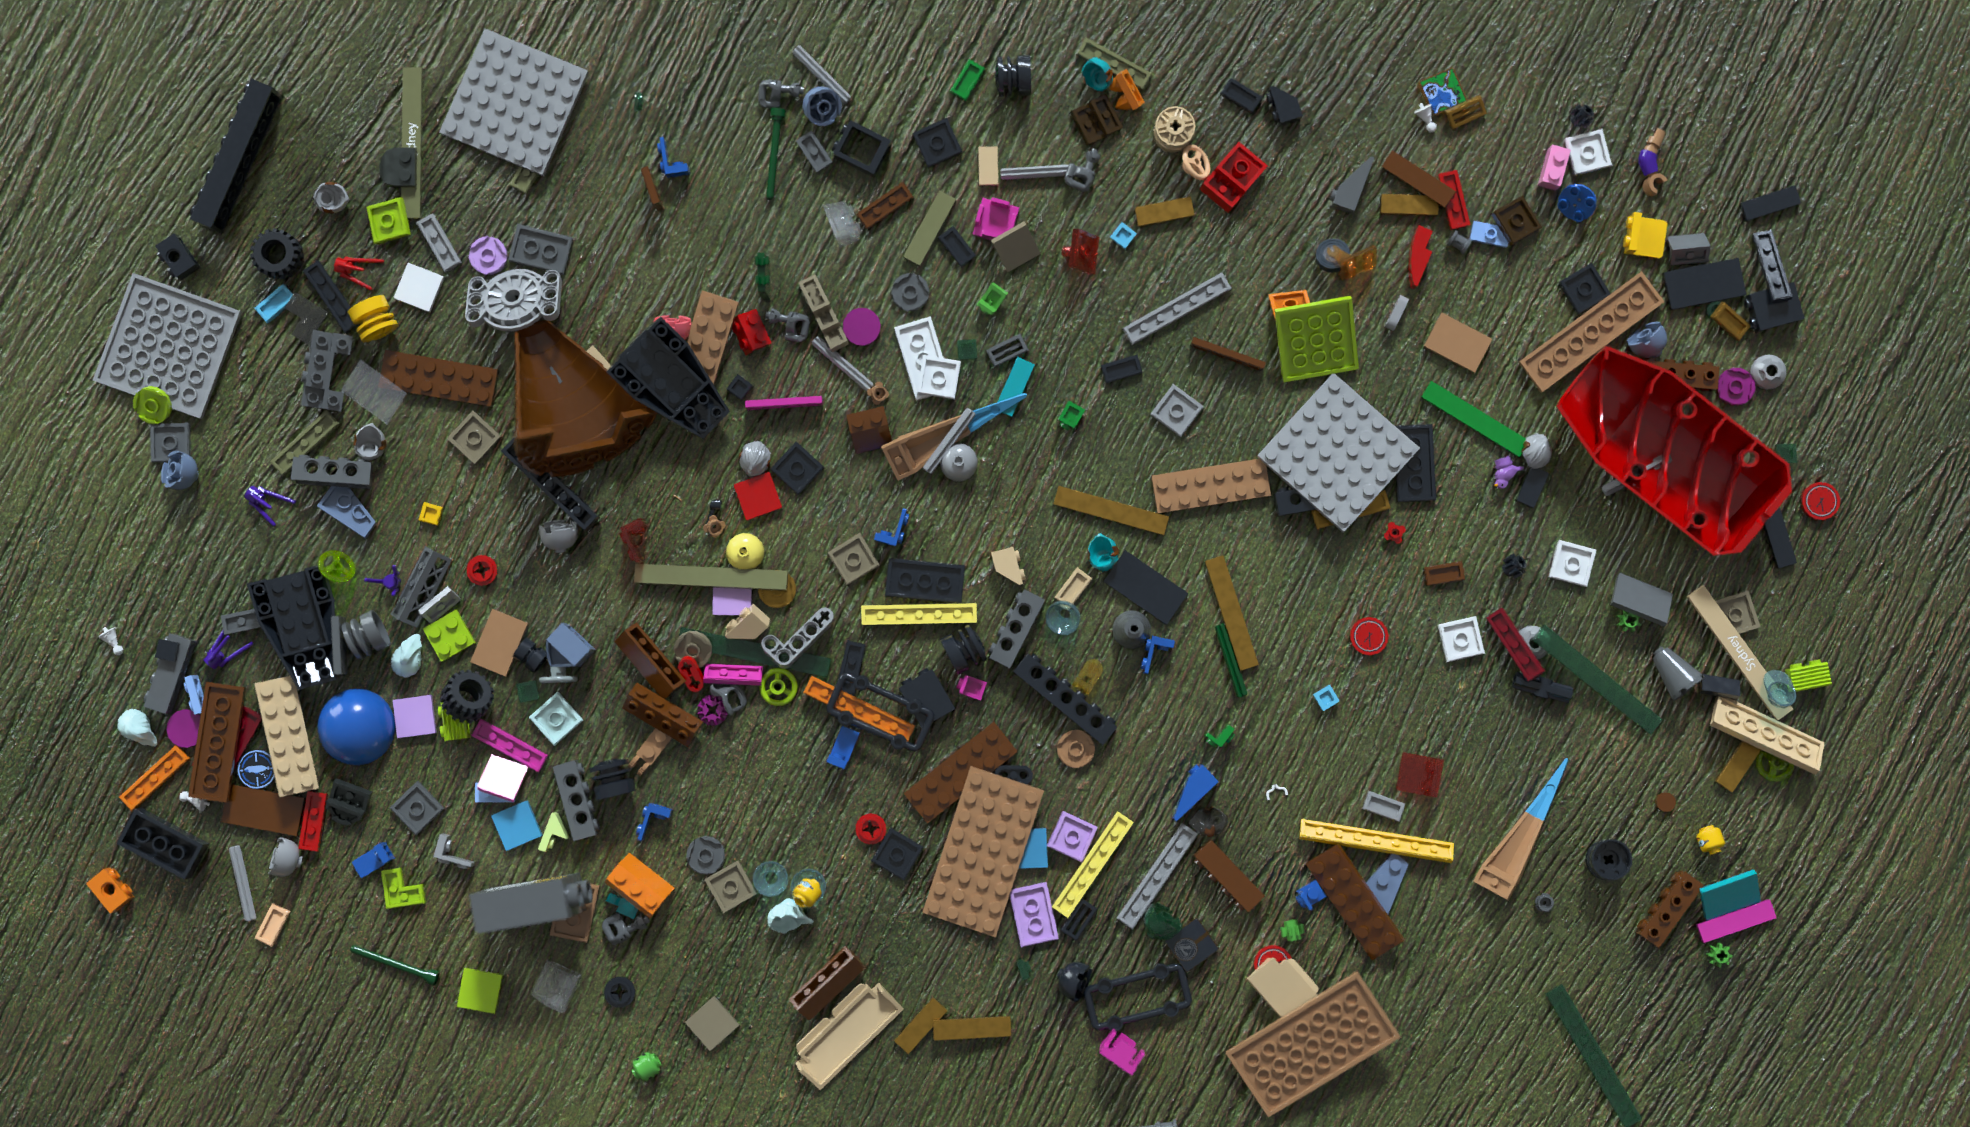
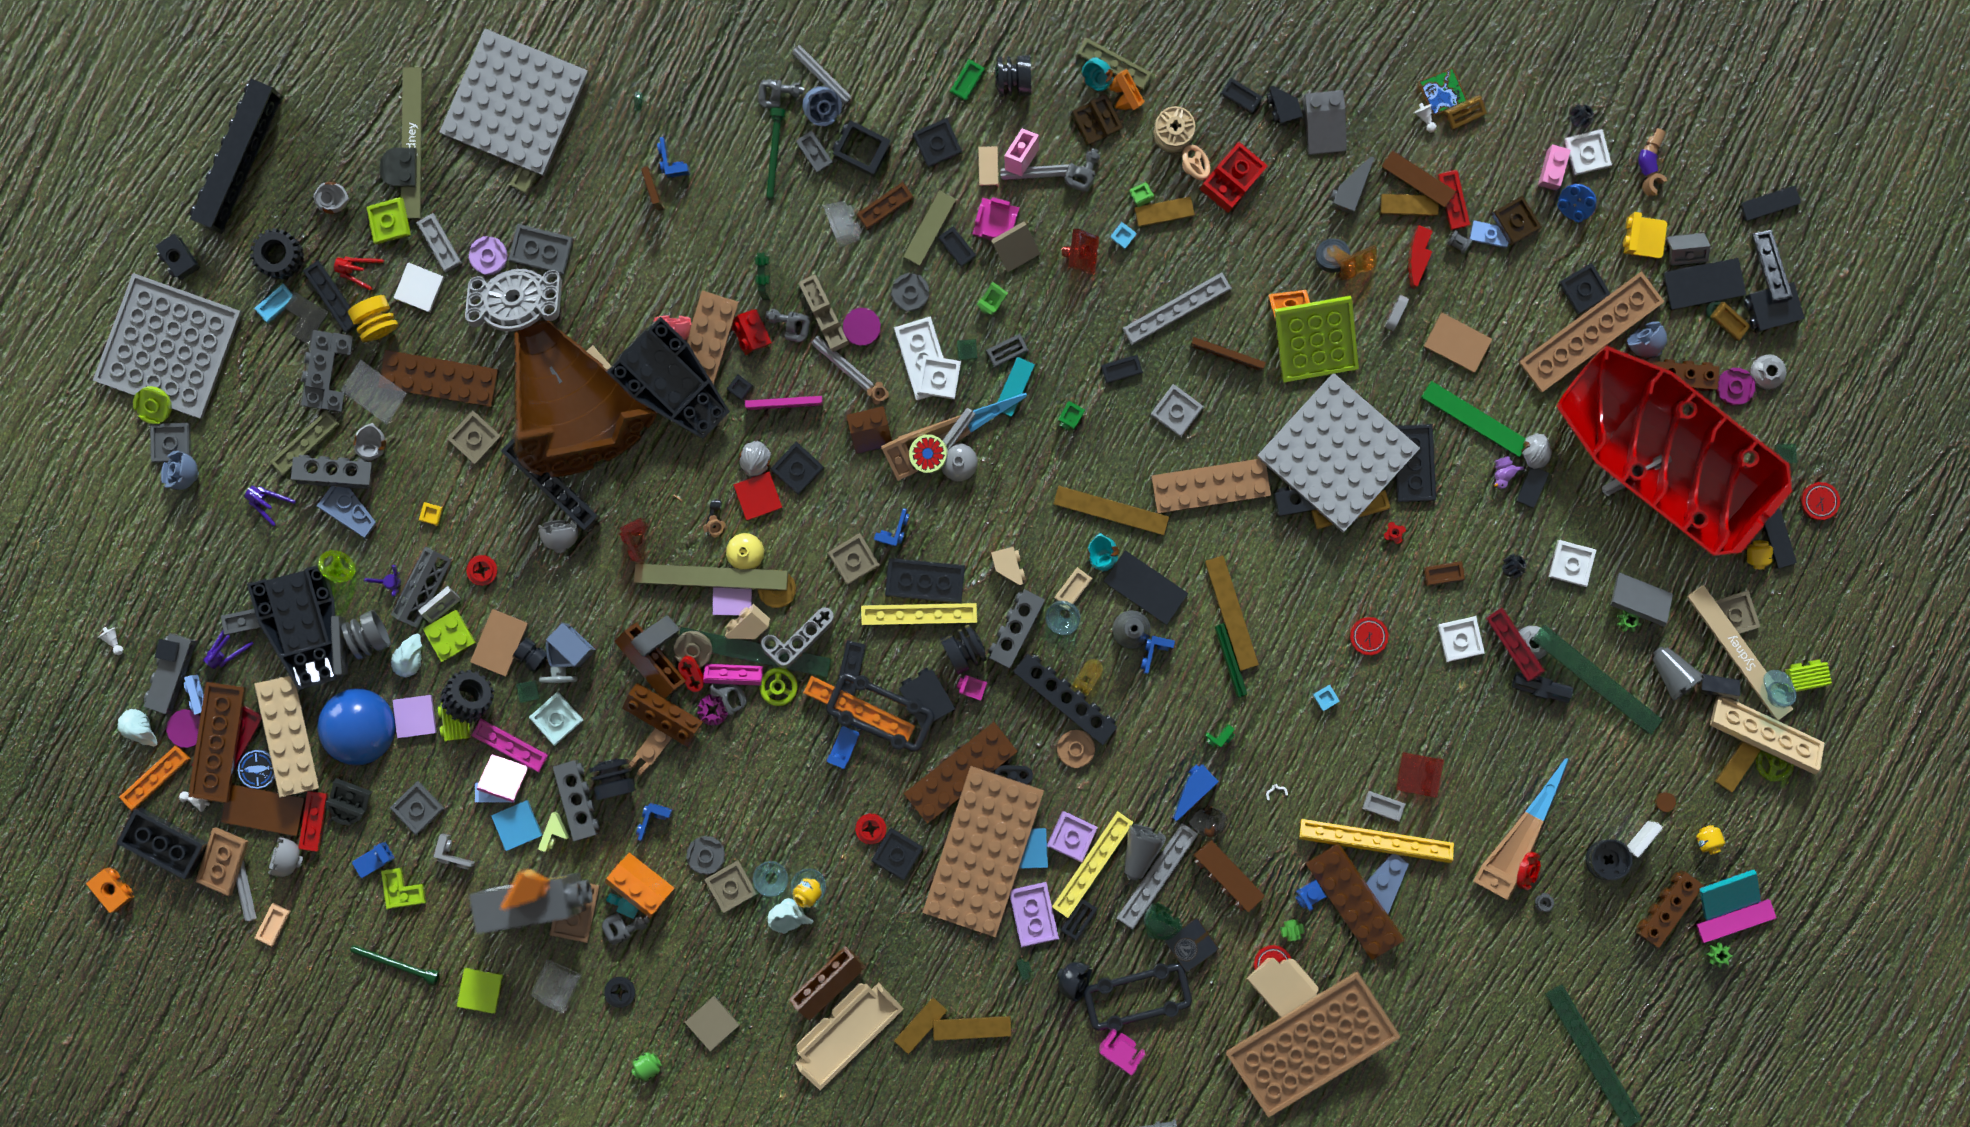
(222, 861): none -> medium nougat tile
(526, 888): none -> orange slope
(655, 636): none -> dark grey beam
(928, 453): none -> tile
(1021, 152): none -> bright pink brick
(1141, 850): none -> dark grey cone
(1142, 194): none -> bright green tile
(1325, 122): none -> flat silver slope
(1528, 870): none -> red tile
(1644, 838): none -> white tile
(1759, 554): none -> yellow head

